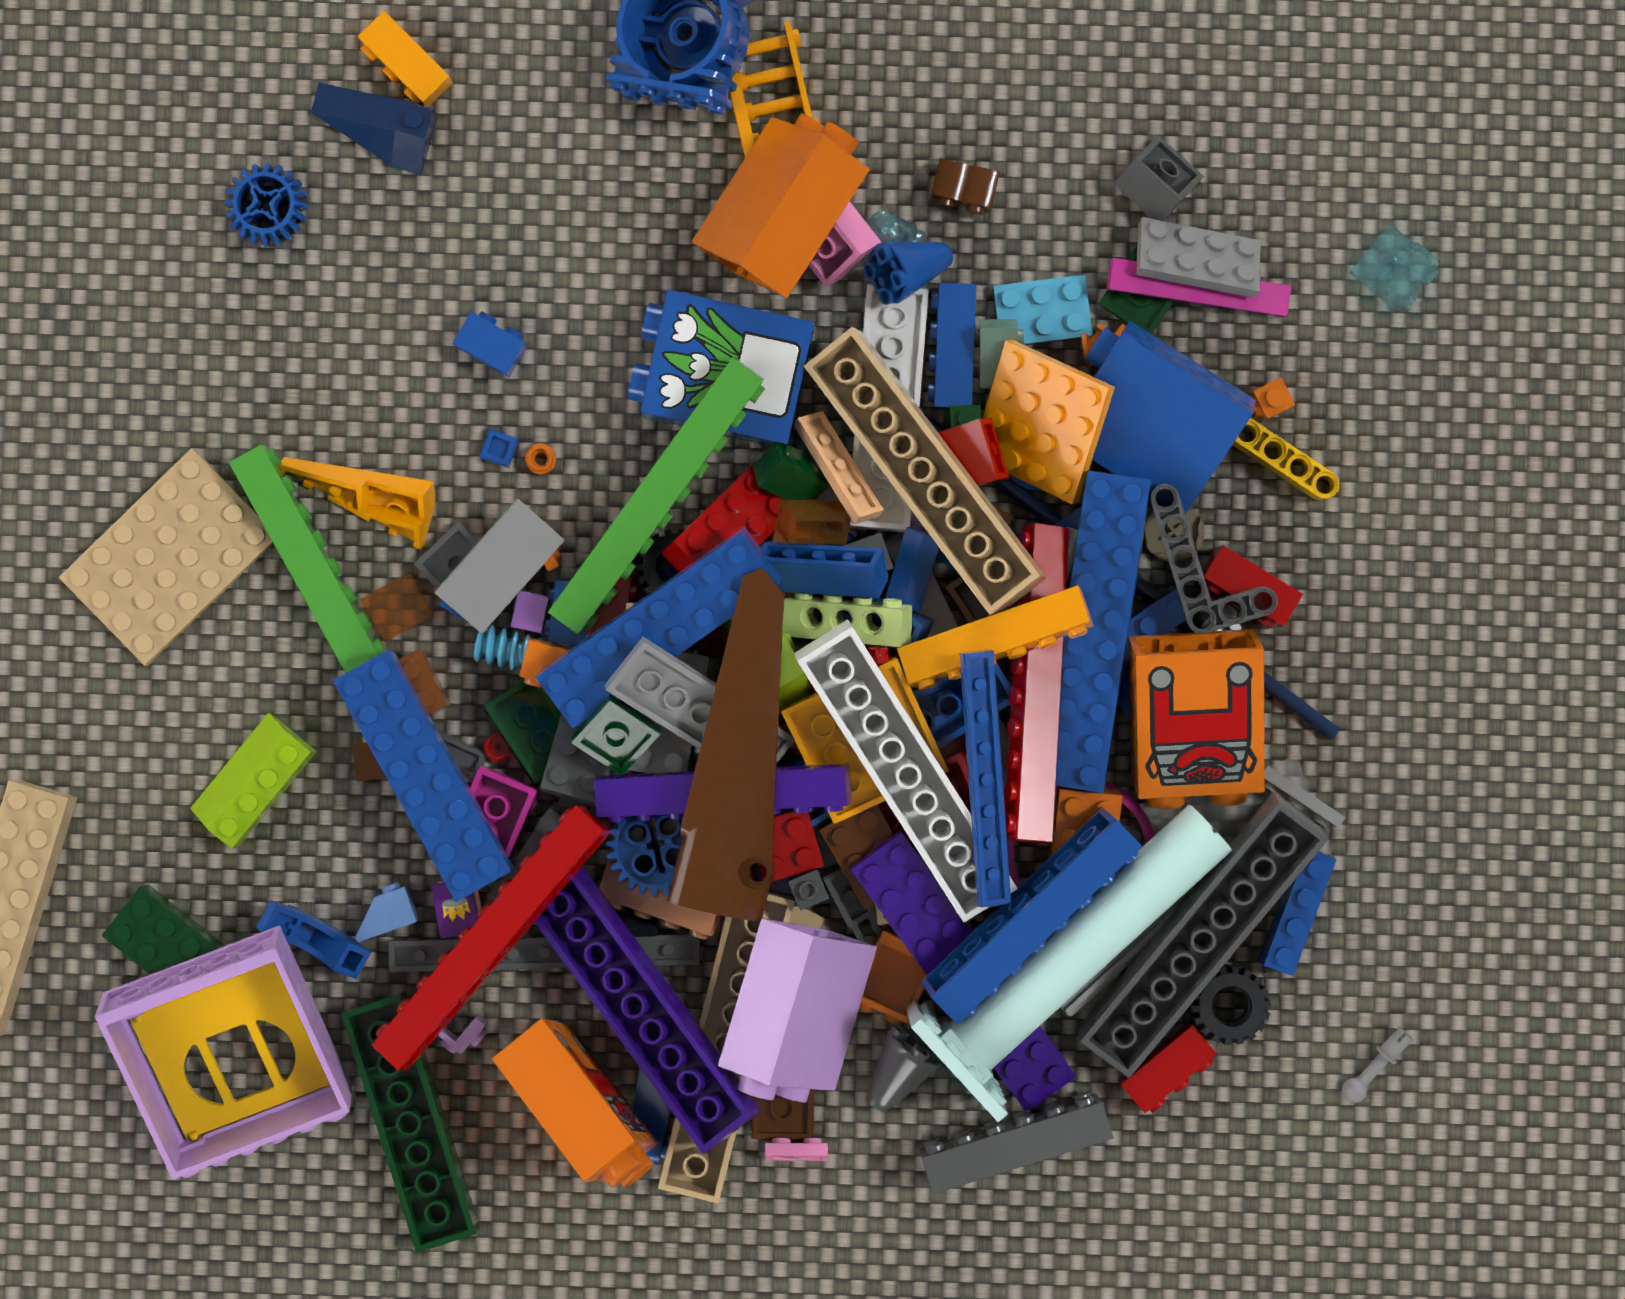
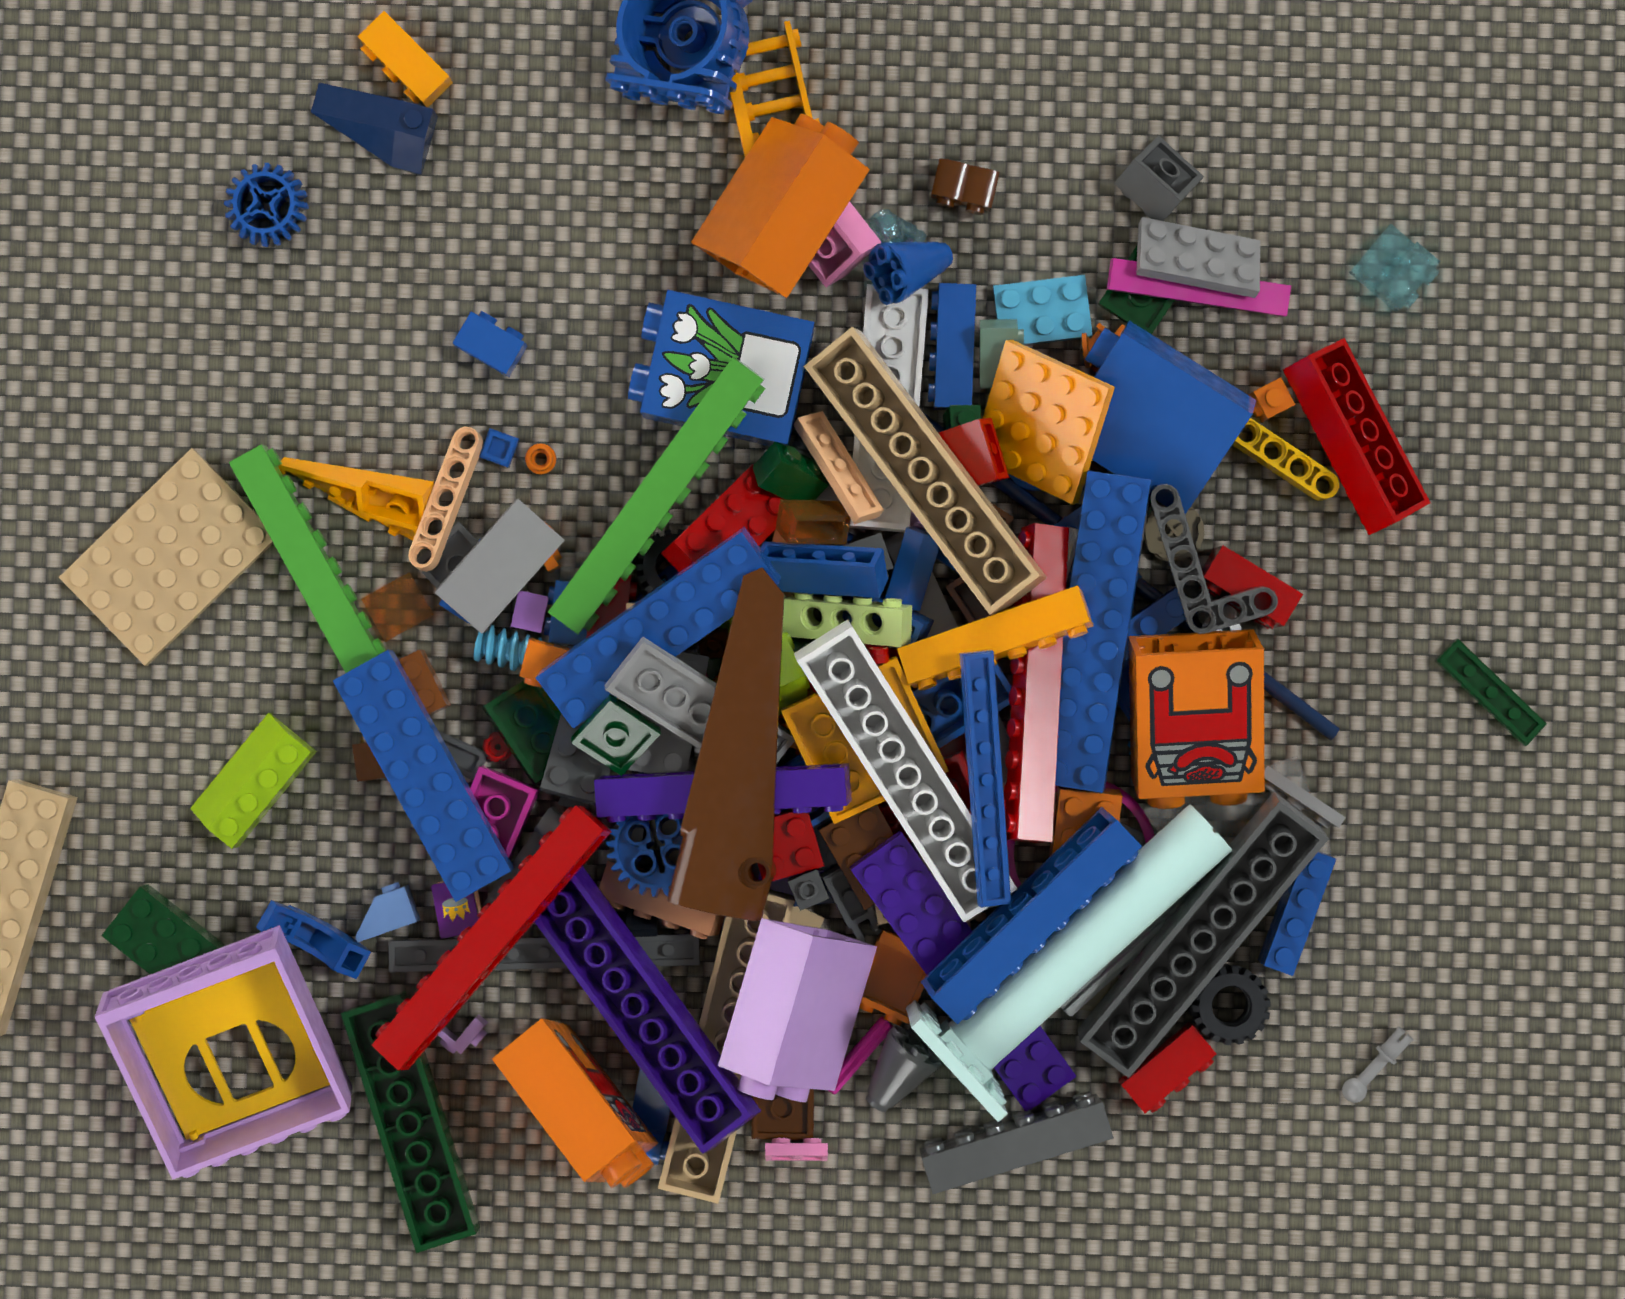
(446, 514): none -> light nougat beam
(862, 1051): none -> dark pink axle
(1356, 436): none -> red brick
(1490, 692): none -> dark green tile

